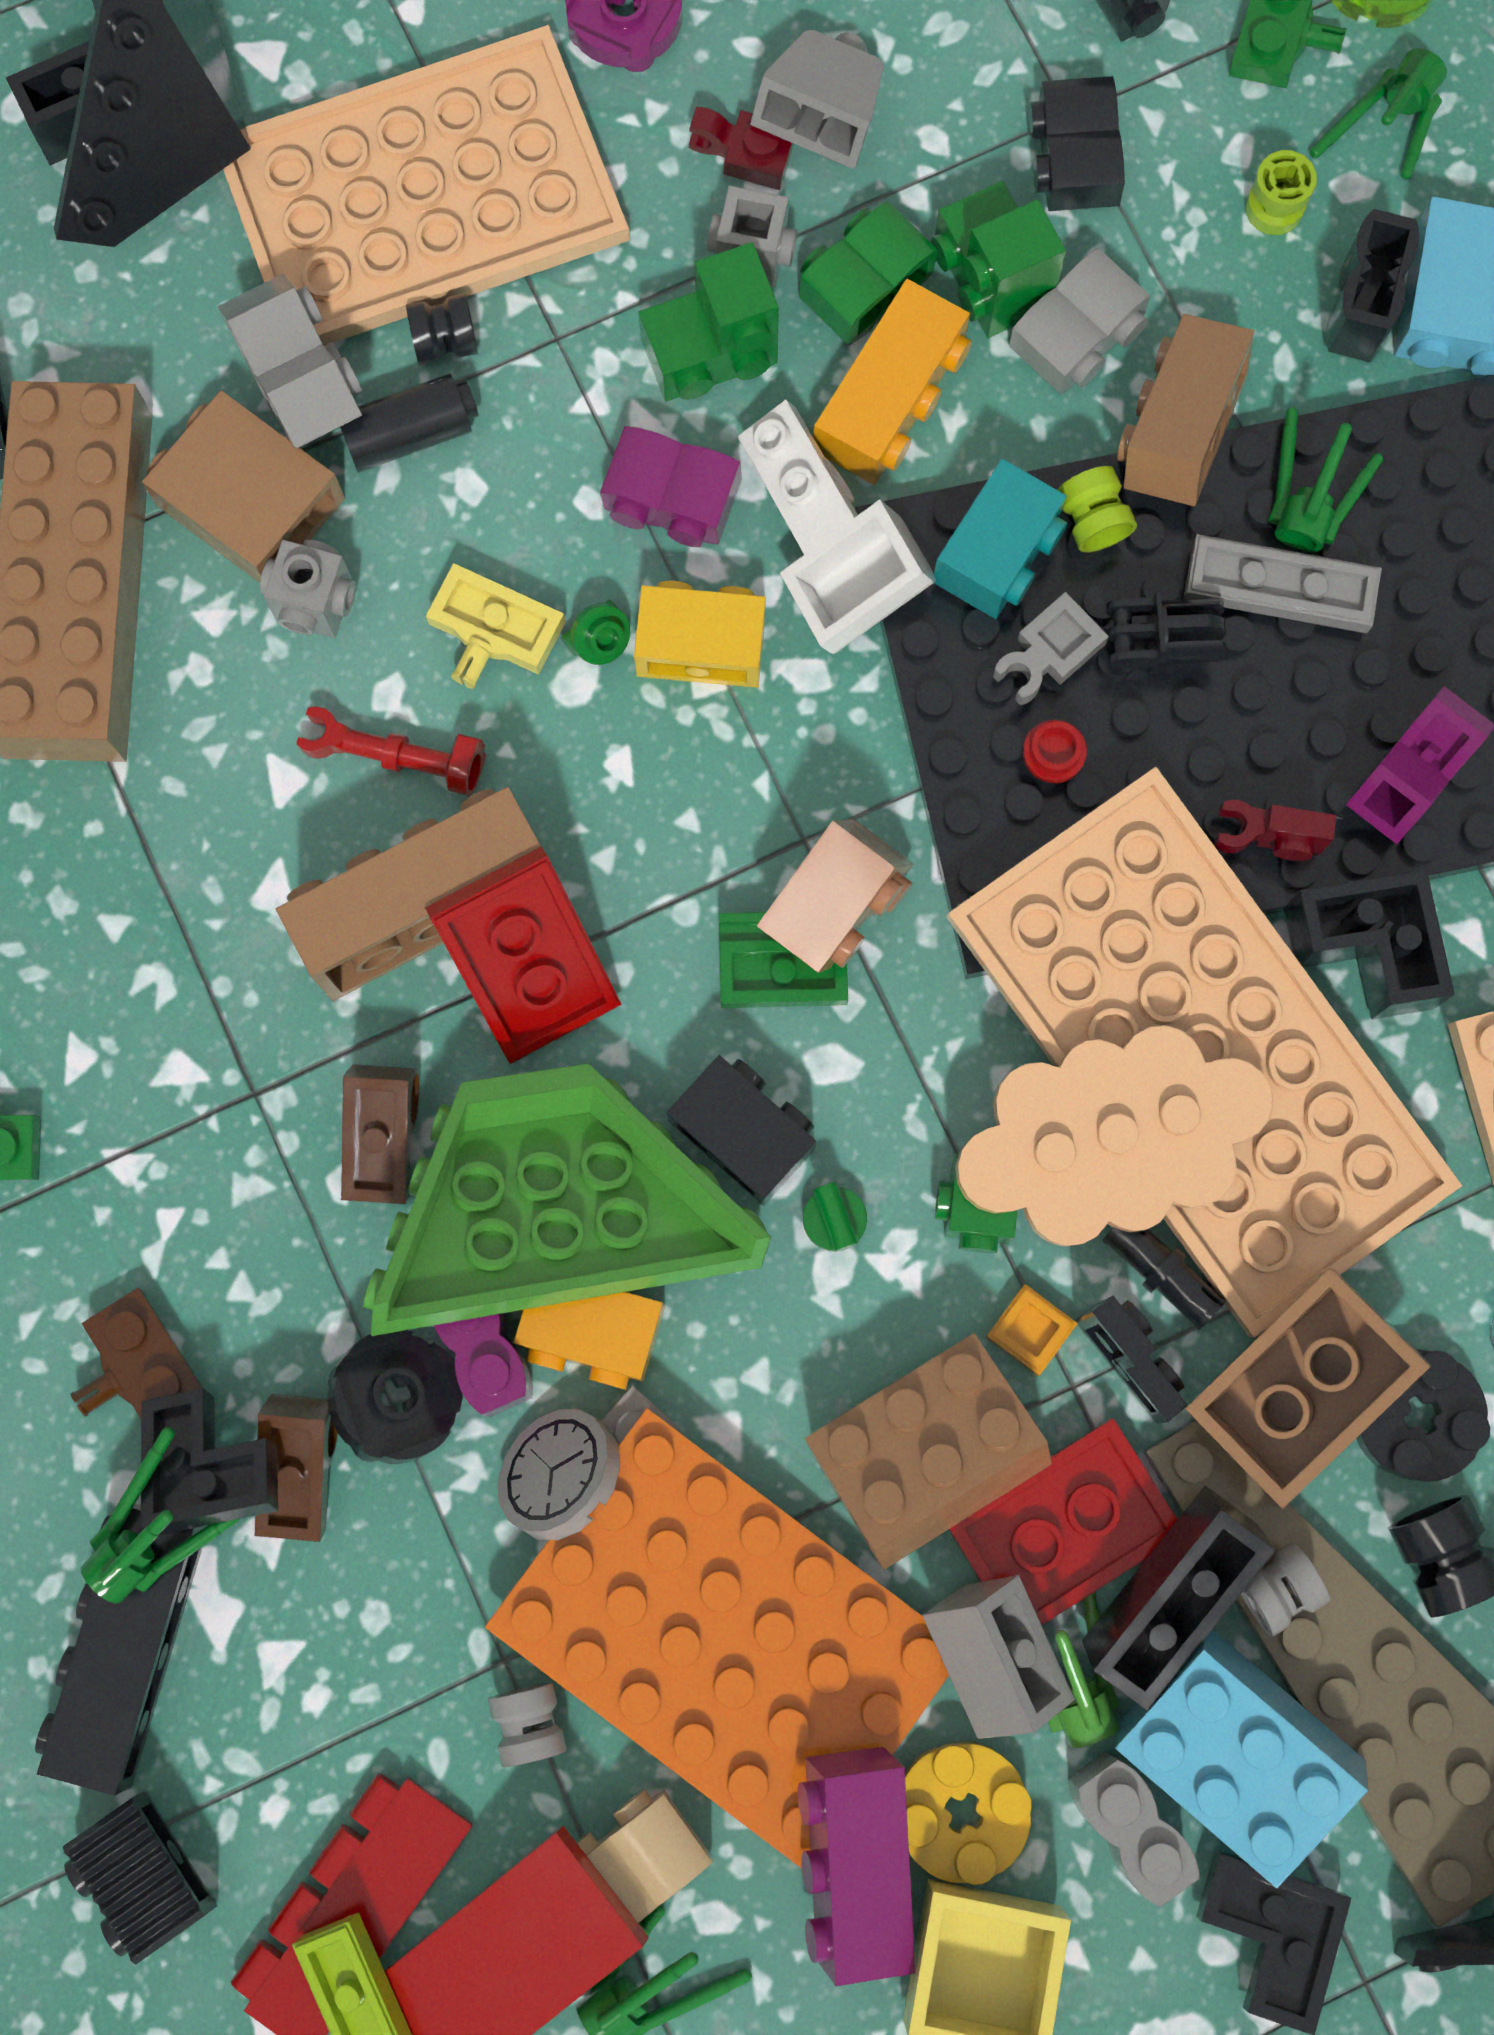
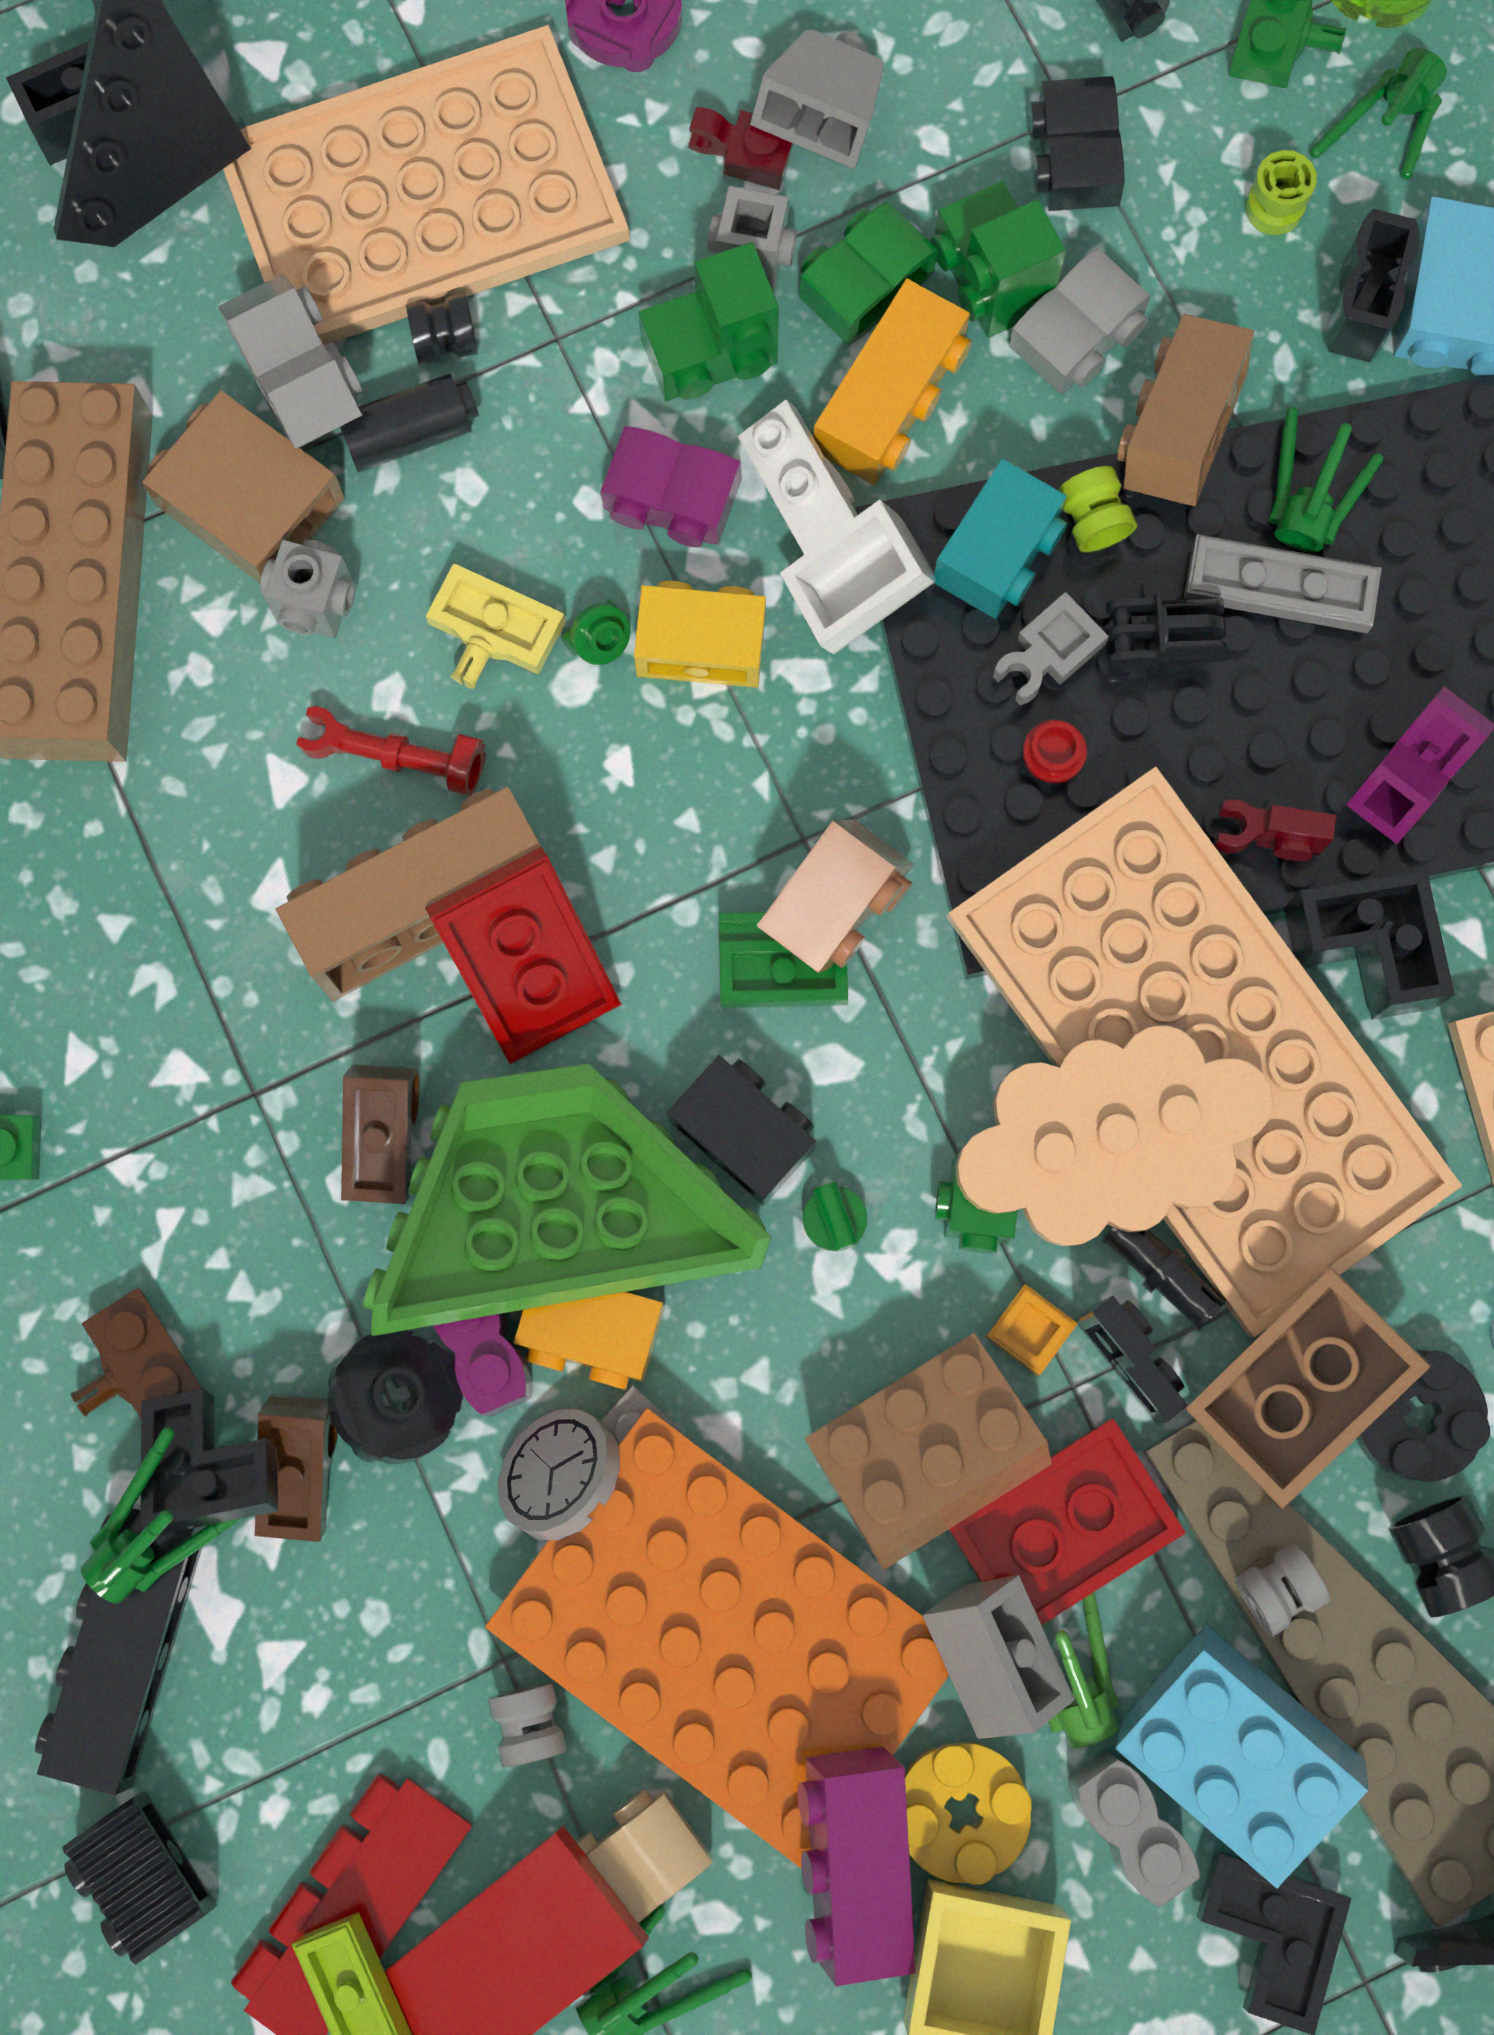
(1176, 1597): black brick -> none

